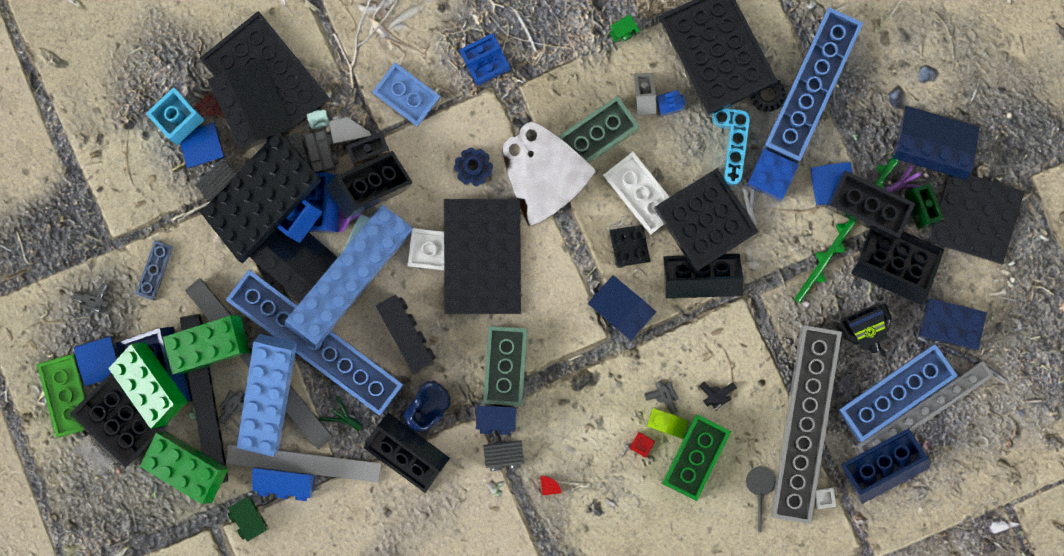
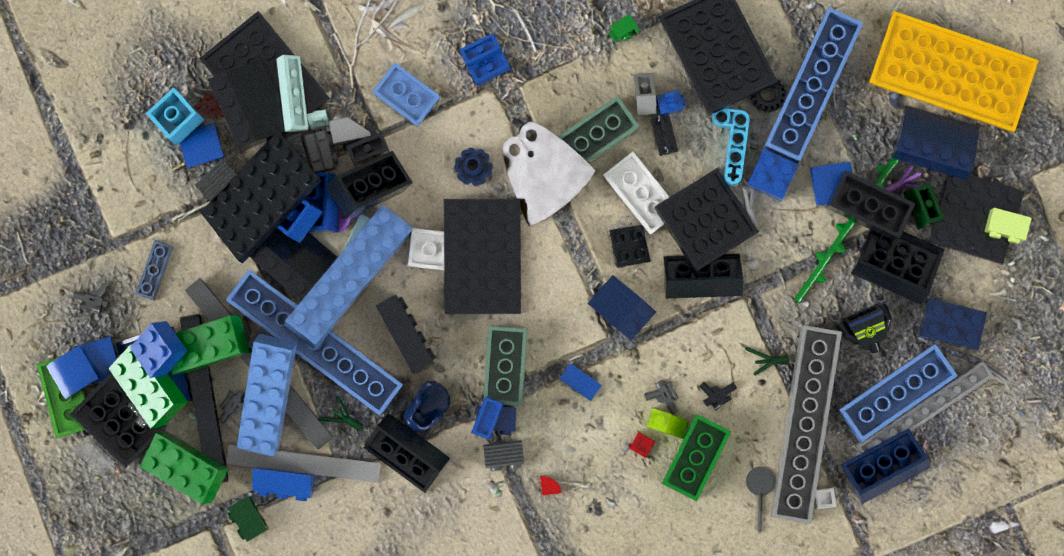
(72, 372): none -> blue slope
(140, 421): none -> clear hand
(158, 349): none -> blue brick
(292, 93): none -> light aqua slope
(487, 418): none -> blue tile
(580, 382): none -> blue tile
(664, 135): none -> black hinge
(768, 359): none -> dark green plant
(953, 71): none -> yellow plate
(1007, 225): none -> yellowish green brick

